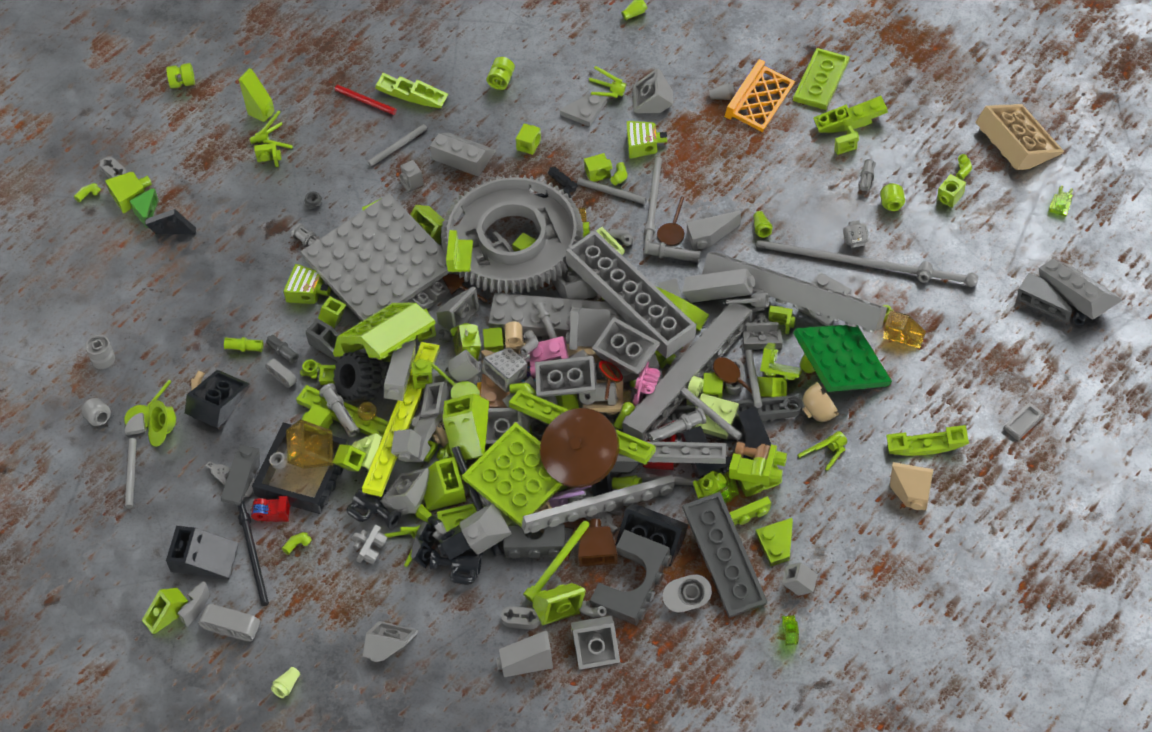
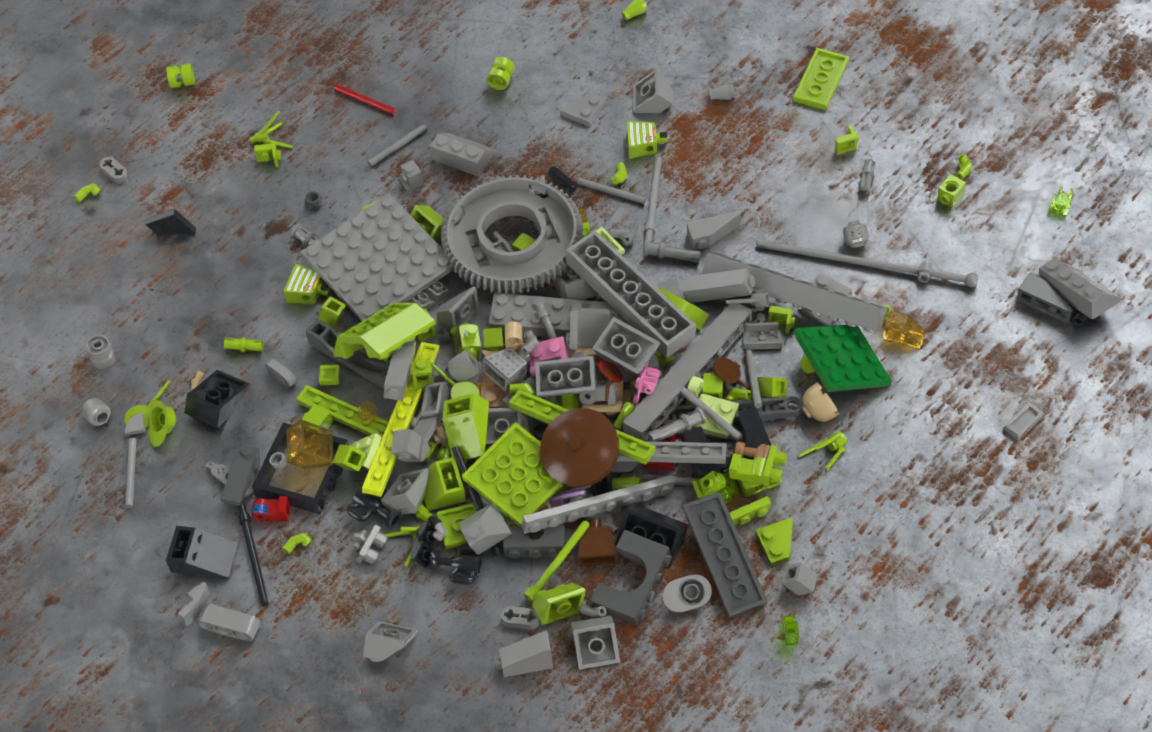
(125, 188): lime torso -> none
(145, 205): bright green slope -> none
(164, 609): lime slope -> none
(256, 98): lime slope -> none
(282, 349): dark grey axle -> none
(283, 685): yellowish green cone -> none
(310, 364): lime plate -> none
(335, 403): light grey pin -> none
(357, 376): black tyre -> none
(412, 92): lime slope -> none
(453, 543): black brick -> none
(454, 282): reddish brown piece -> none
(458, 253): lime panel -> none
(528, 139): lime brick -> none
(597, 167): lime brick -> none
(617, 88): lime plant -> none
(671, 232): reddish brown piece -> none
(738, 394): none -> lime arm
(748, 87): light orange fence -> none
(762, 226): lime cone -> none
(771, 369): lime bracket -> none
(855, 116): lime slope -> none
(892, 197): lime head -> none
(911, 485): tan slope -> none
(927, 443): lime slope -> none
(1018, 135): tan slope -> none

